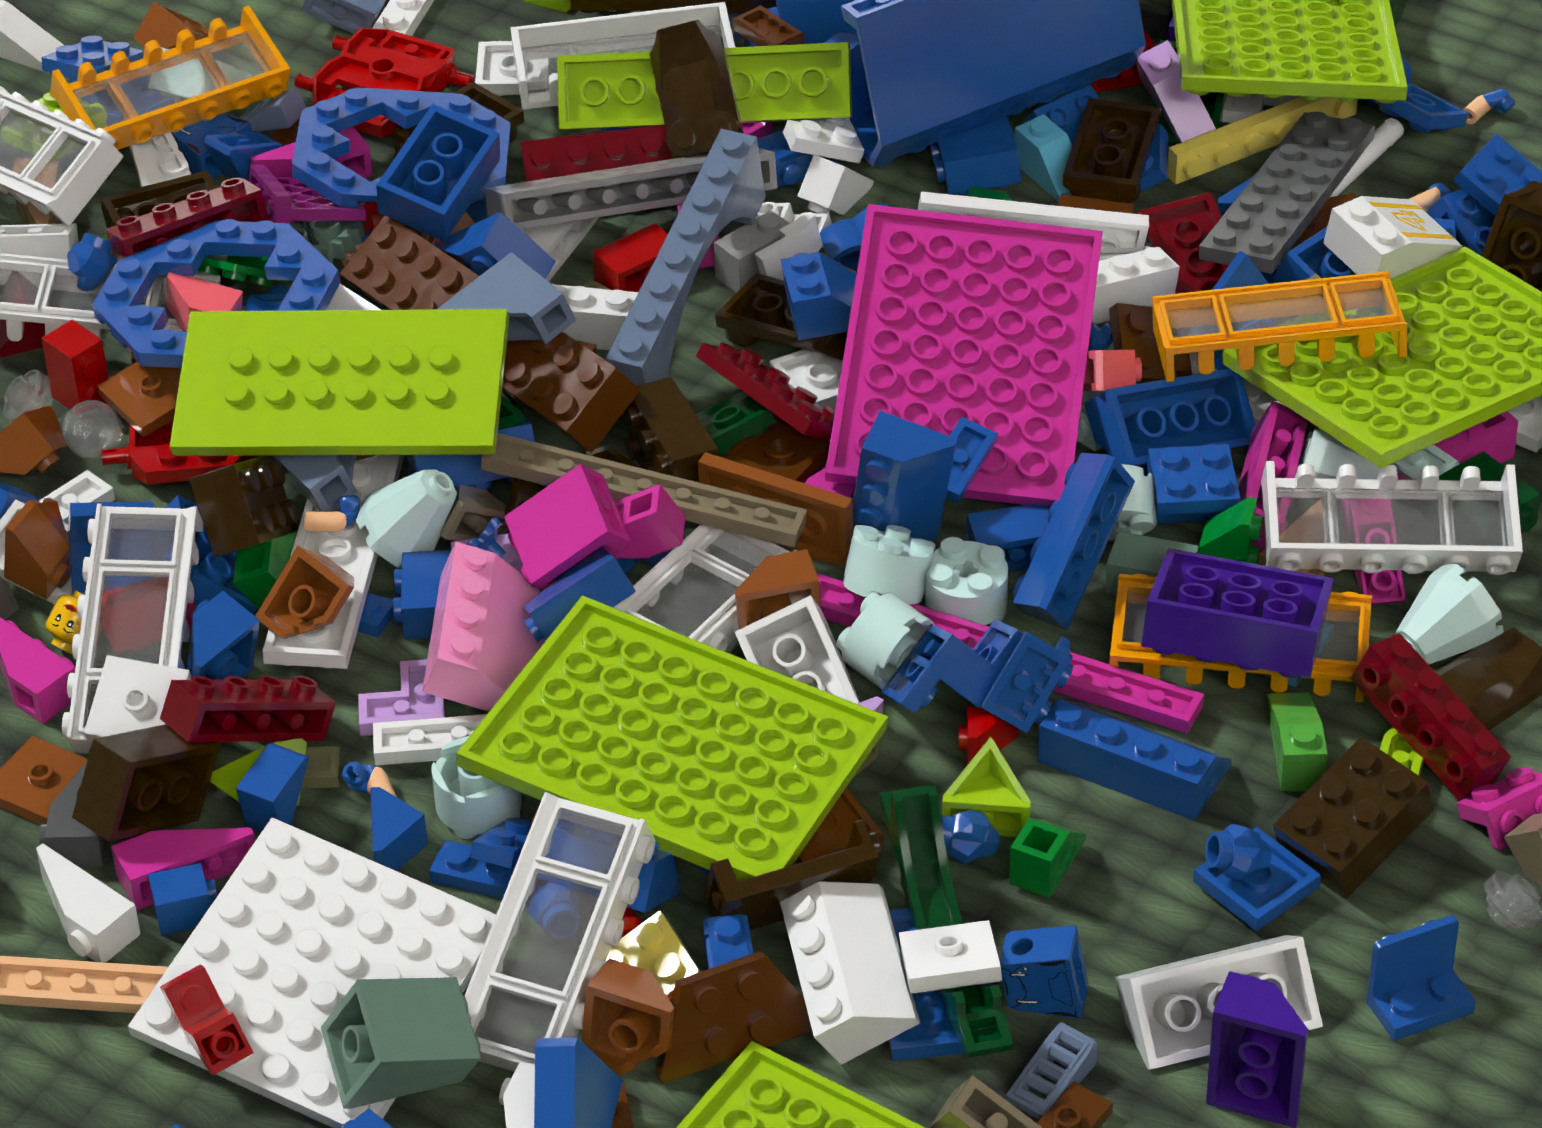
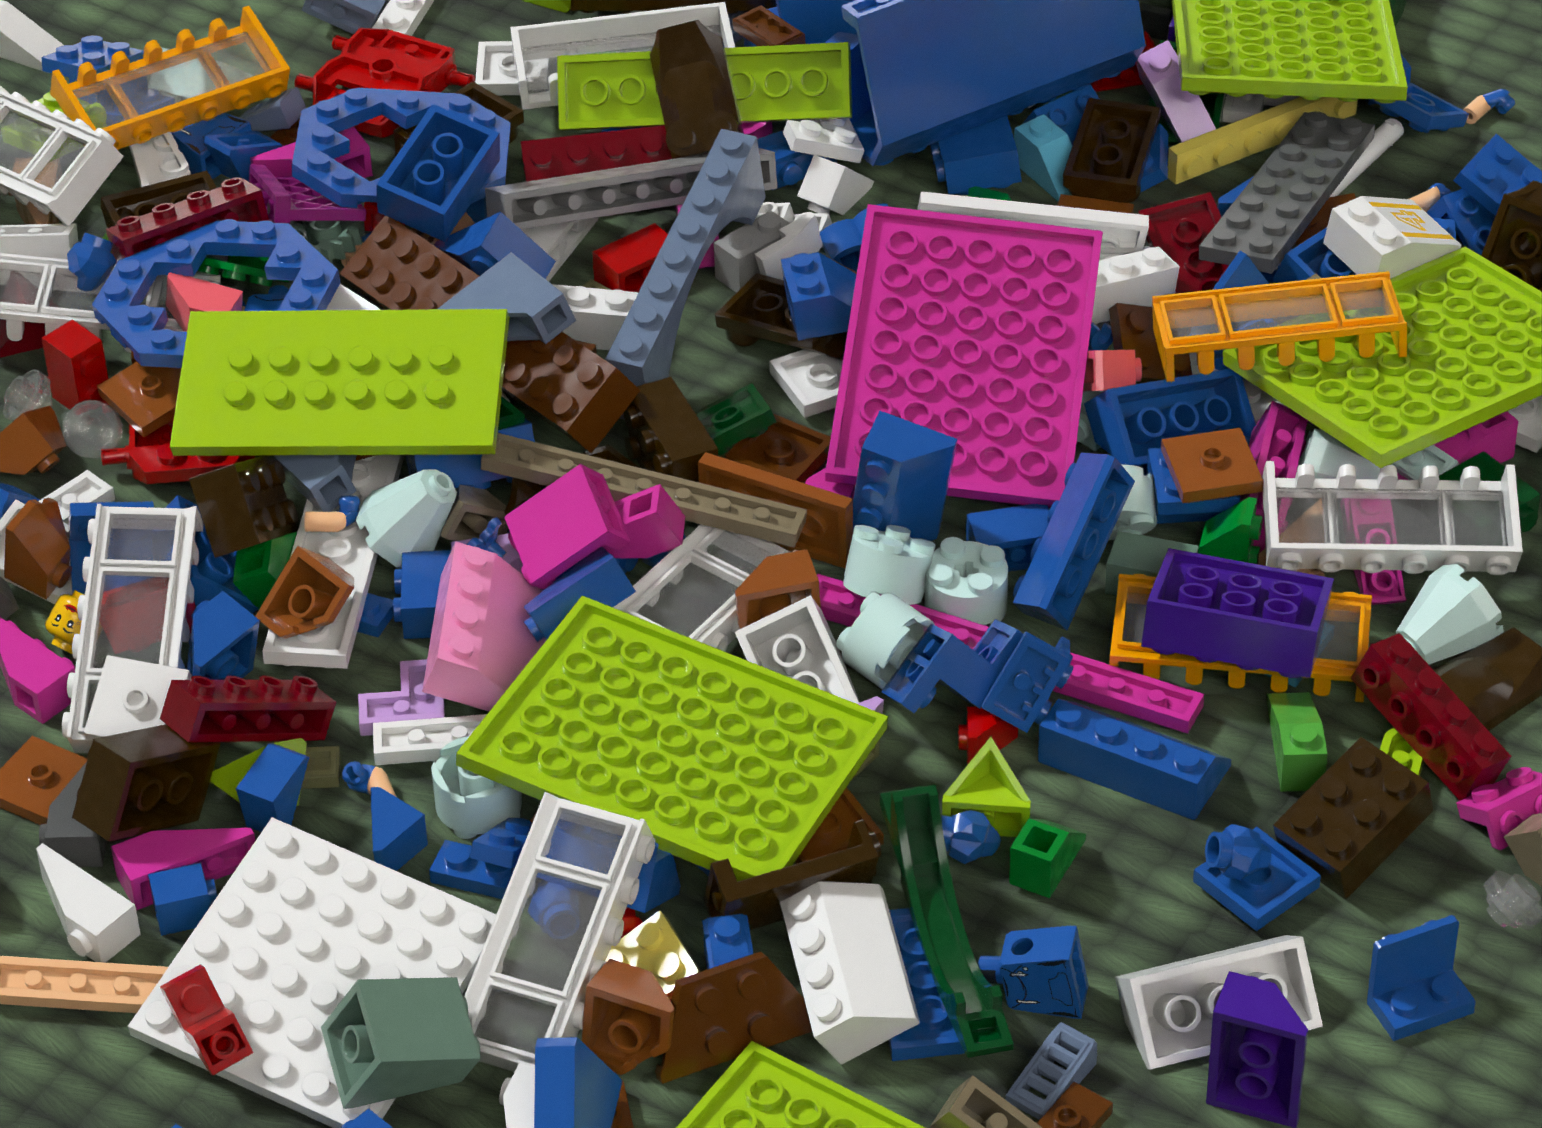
(165, 24): dark orange slope -> none
(770, 388): dark red plate -> none
(950, 956): white plate -> none
(971, 452): blue plate -> none
(1211, 465): none -> dark orange plate

